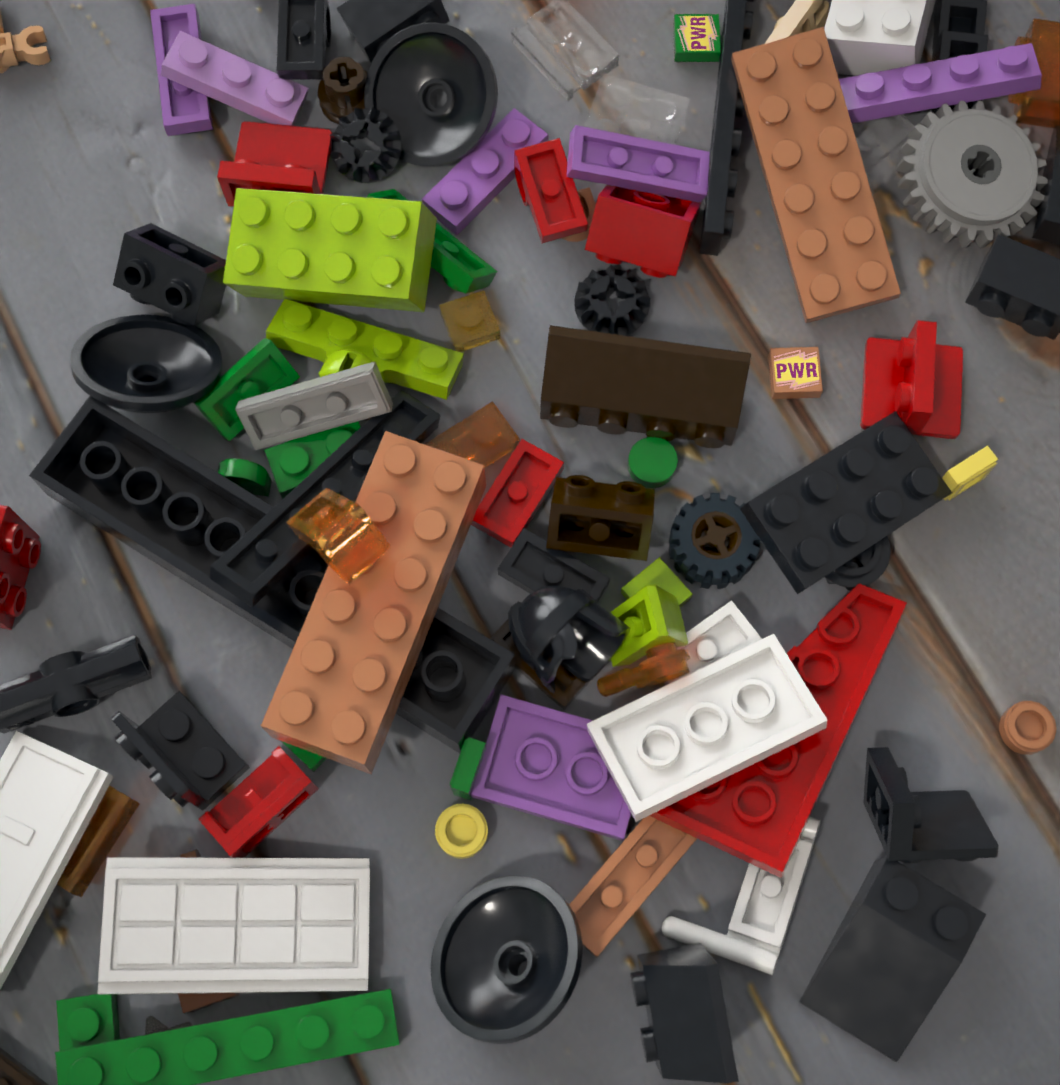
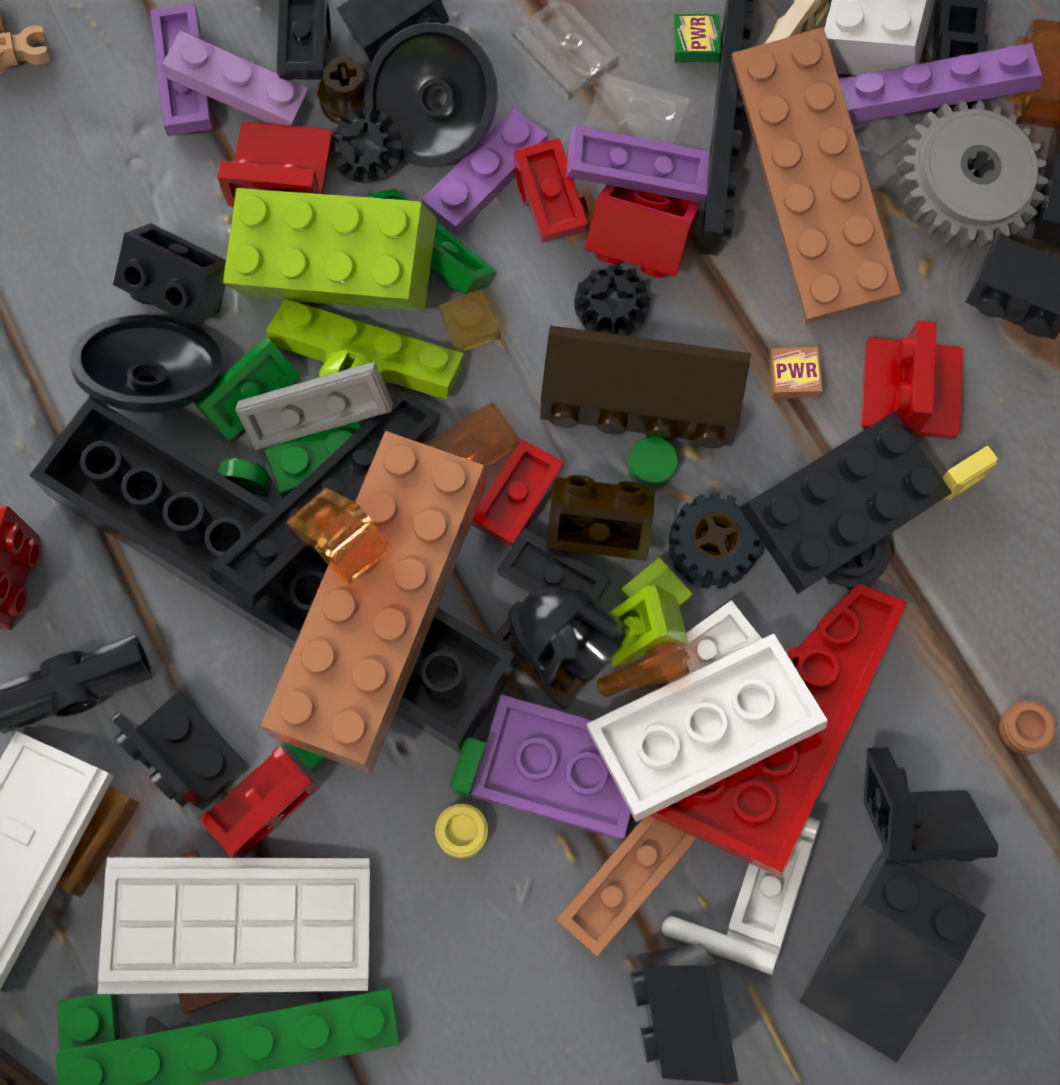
(482, 950): black dish -> none

